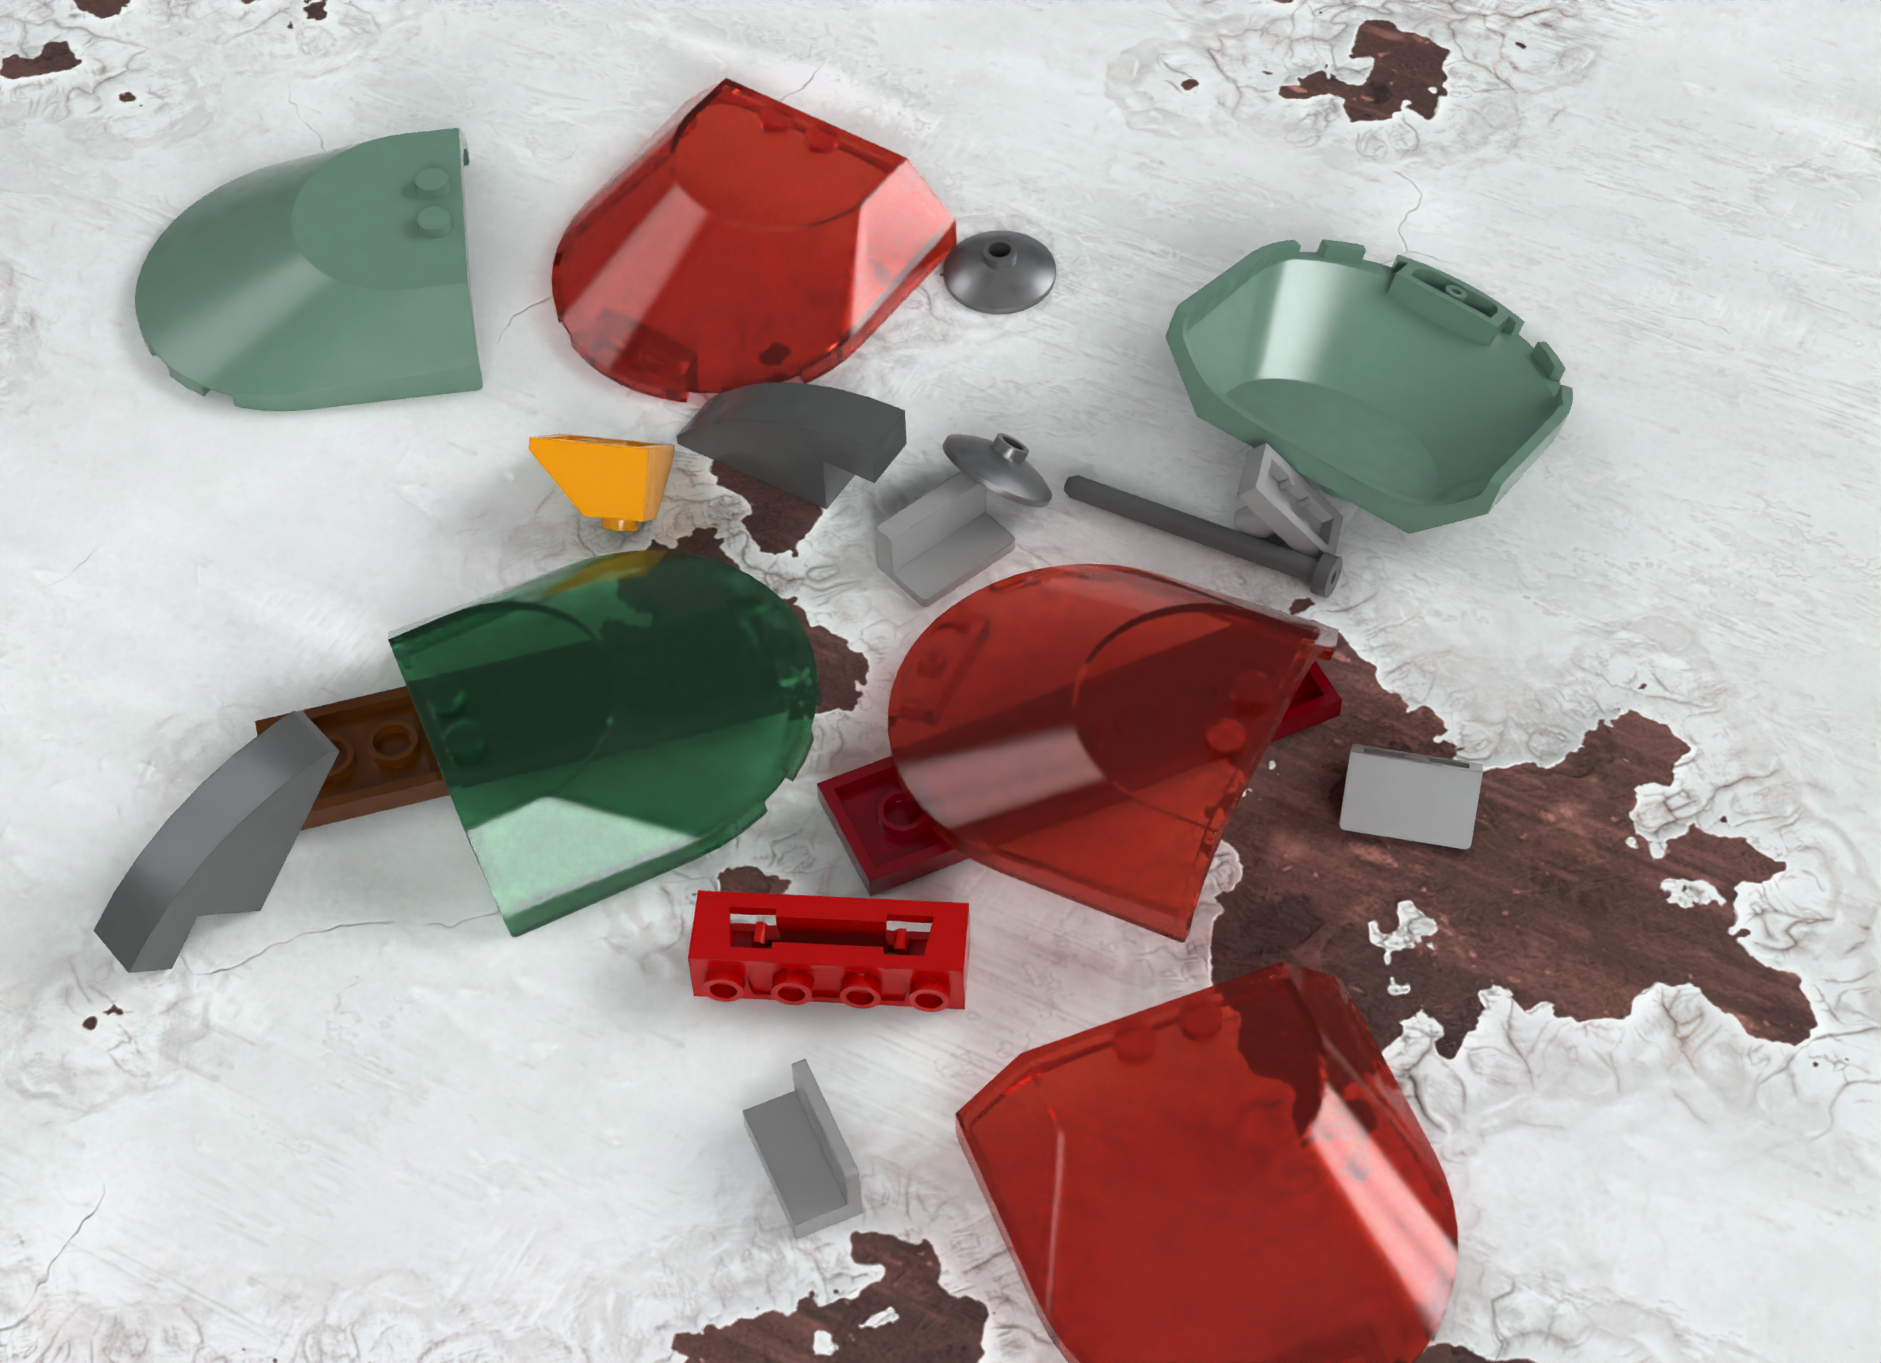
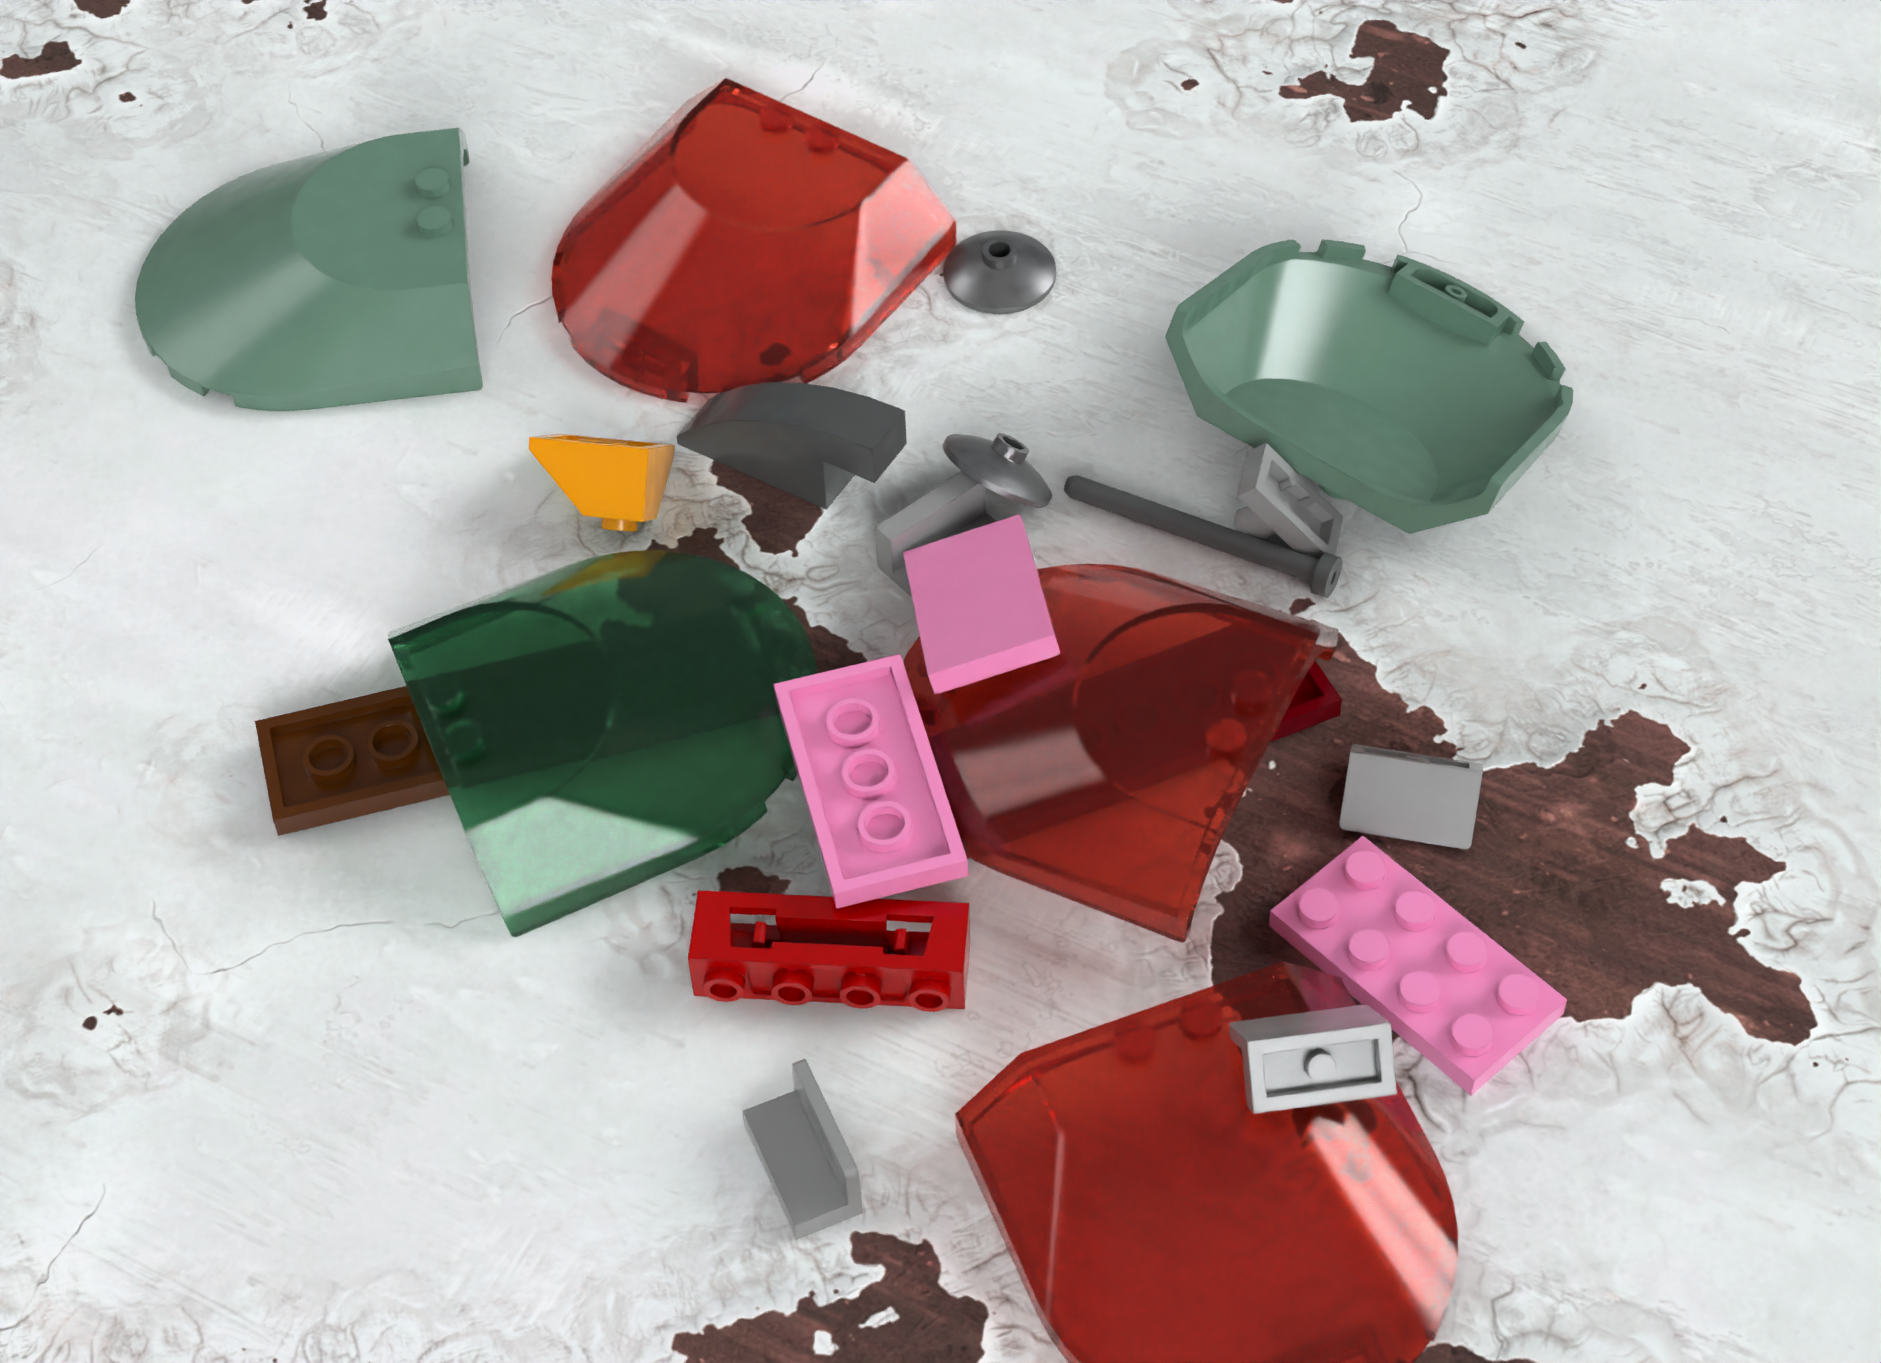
(219, 845): dark grey slope -> none
(870, 781): none -> bright pink plate
(979, 604): none -> bright pink tile
(1315, 1058): none -> panel
(1418, 964): none -> bright pink plate

